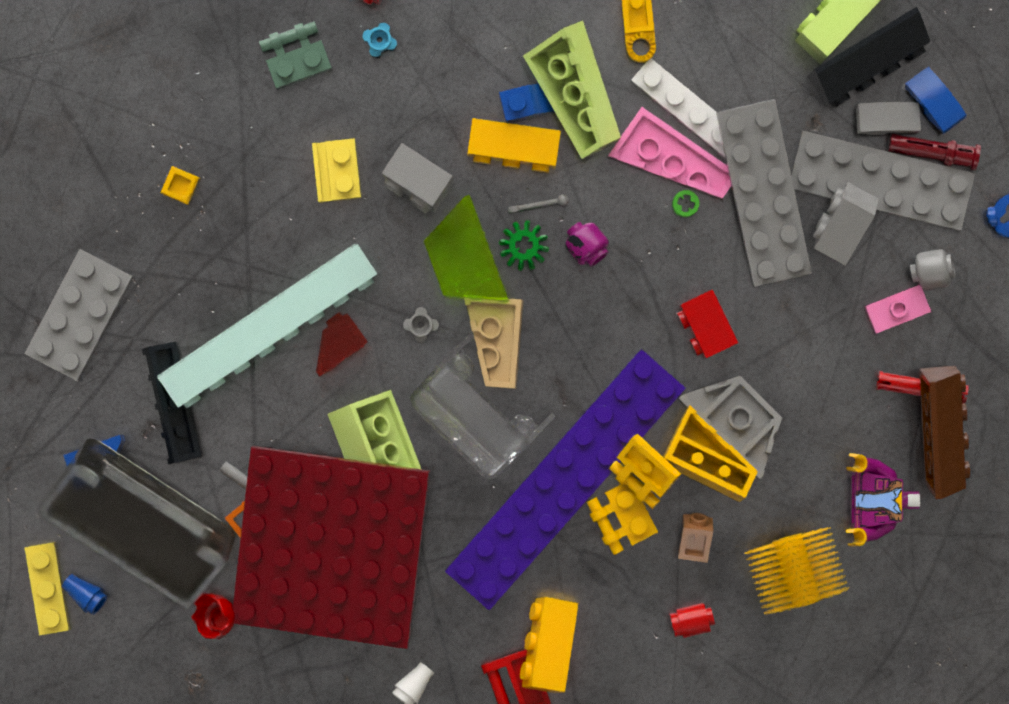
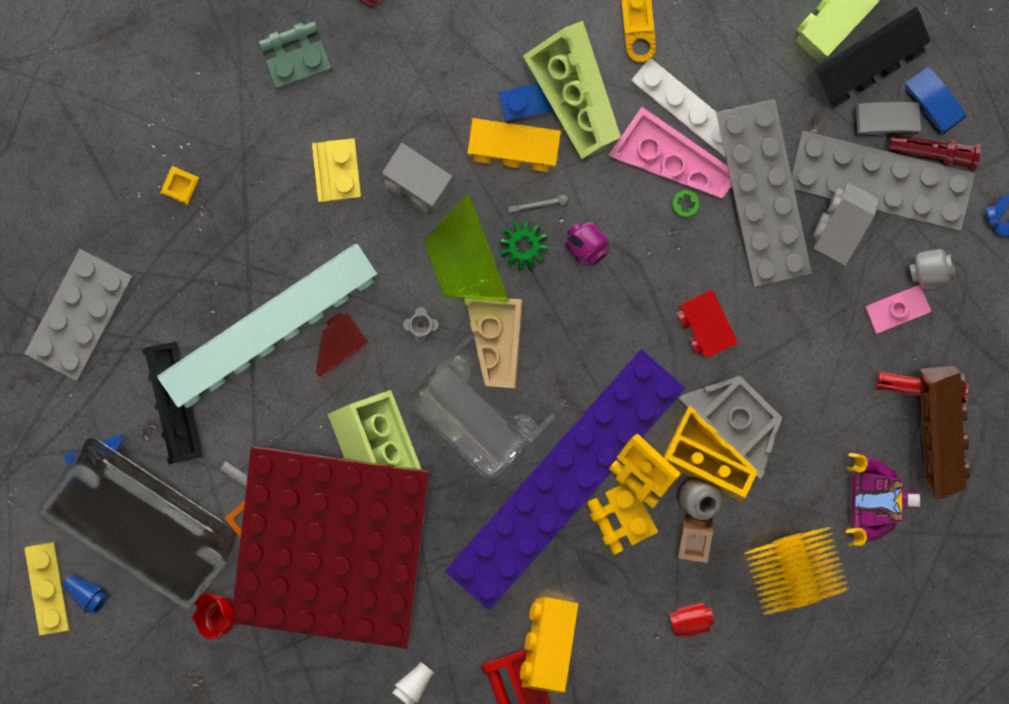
(387, 43): medium azure plate -> none
(700, 499): none -> light grey head

